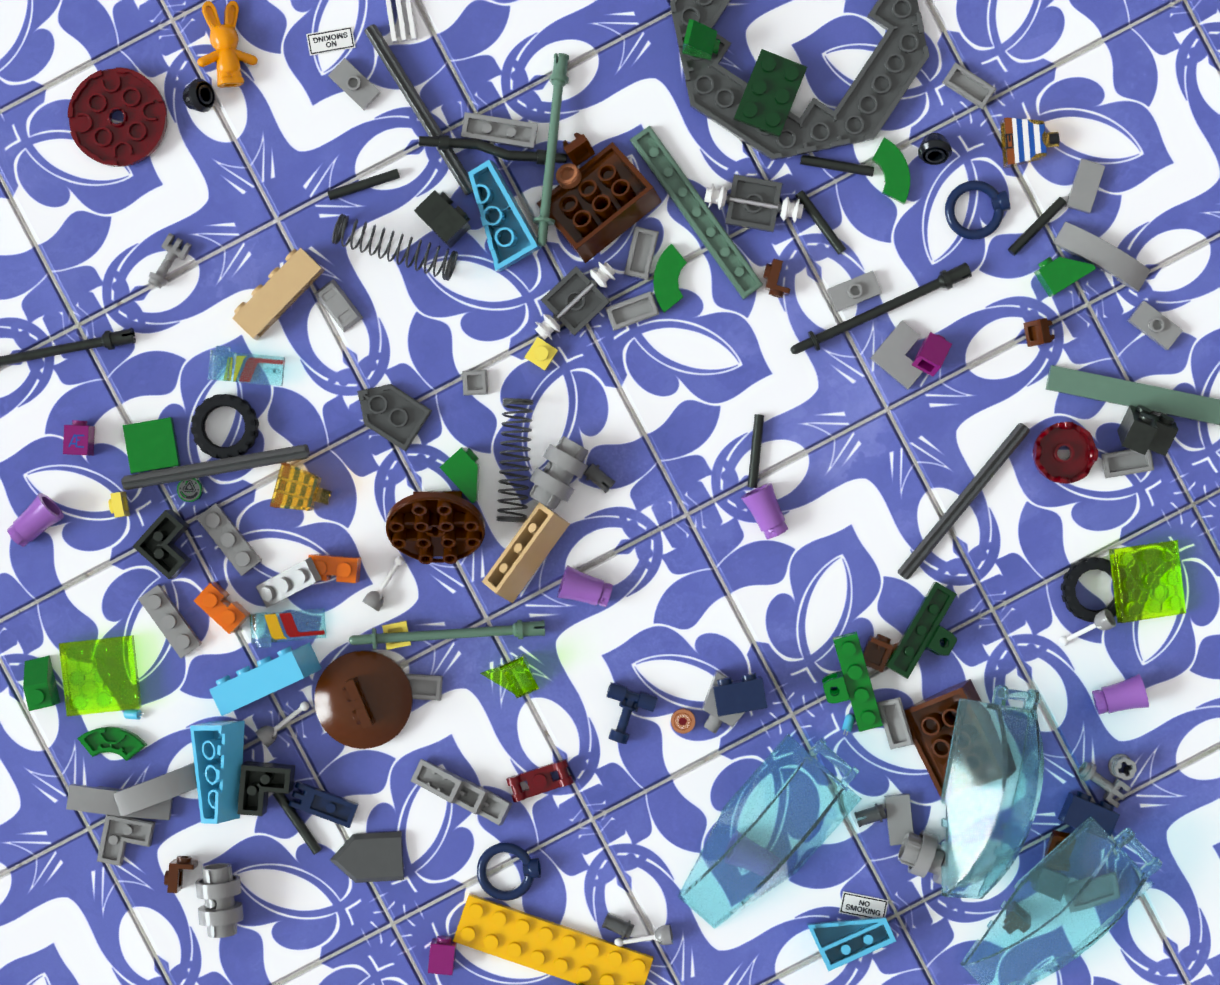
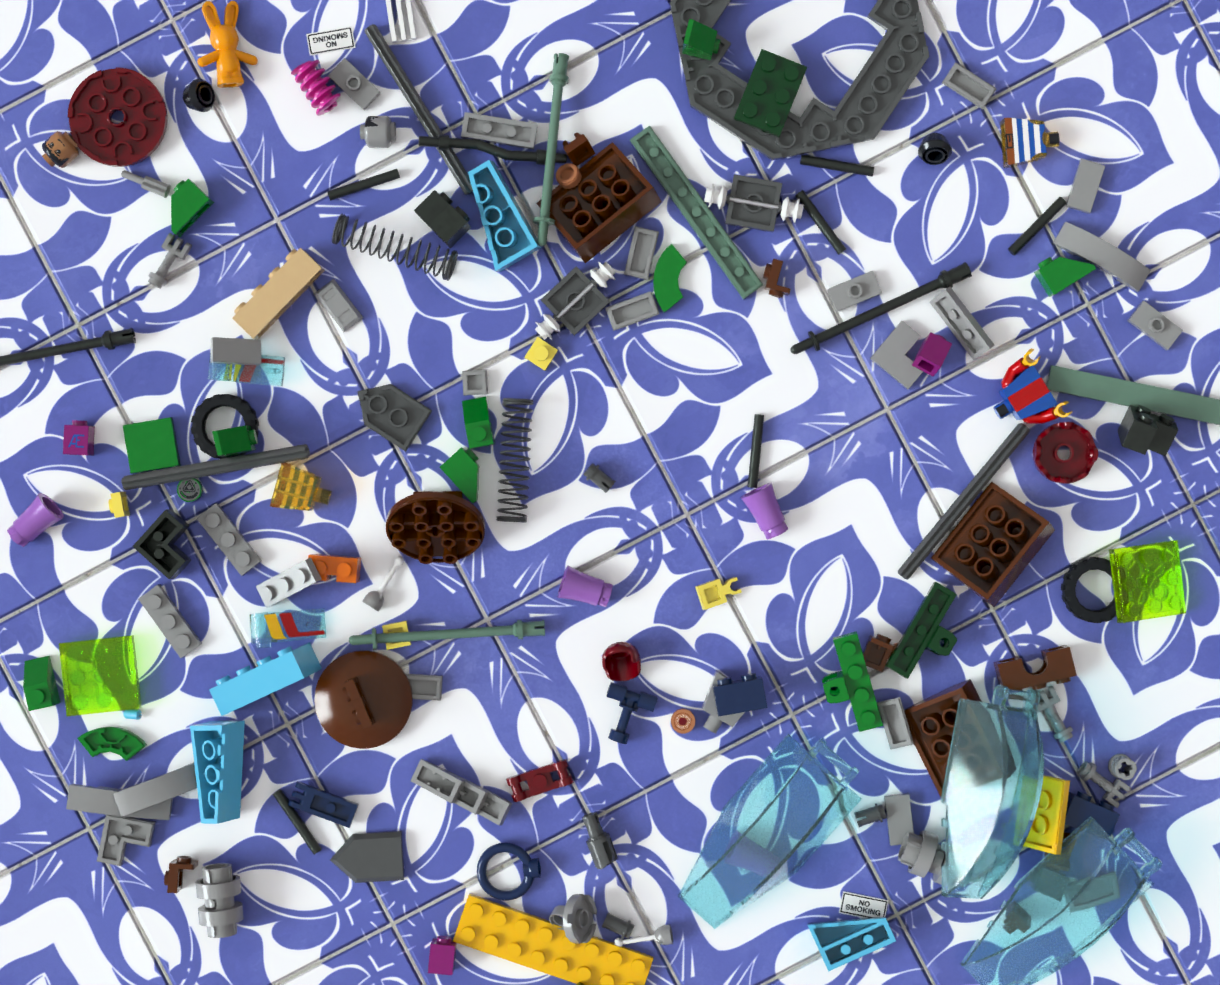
(60, 149): none -> medium nougat head
(149, 183): none -> light grey axle
(187, 206): none -> green slope
(226, 614): orange brick -> none
(234, 440): none -> green slope
(235, 351): none -> light grey tile
(258, 780): pearl dark grey brick -> none
(269, 734): hinge -> none
(316, 87): none -> dark pink piece
(378, 132): none -> light grey head
(478, 423): none -> green slope
(514, 676): clear neon green slope -> none
(525, 552): tan brick -> none
(554, 481): light grey piece -> none
(576, 918): none -> light grey tile
(599, 842): none -> dark grey arm
(621, 661): none -> dark red hair
(713, 592): none -> light yellow plate
(848, 723): medium azure piece -> none
(895, 171): green tile -> none
(961, 323): none -> light grey plate
(993, 543): none -> reddish brown slope
(999, 202): dark blue piece -> none
(1027, 394): none -> torso
(1038, 332): reddish brown tile -> none
(1048, 704): none -> light grey hinge
(1049, 820): none -> yellow tile
(1056, 666): none -> reddish brown arch
(1103, 620): hinge -> none
(1121, 696): medium lavender plant -> none
(1126, 463): light grey tile -> none

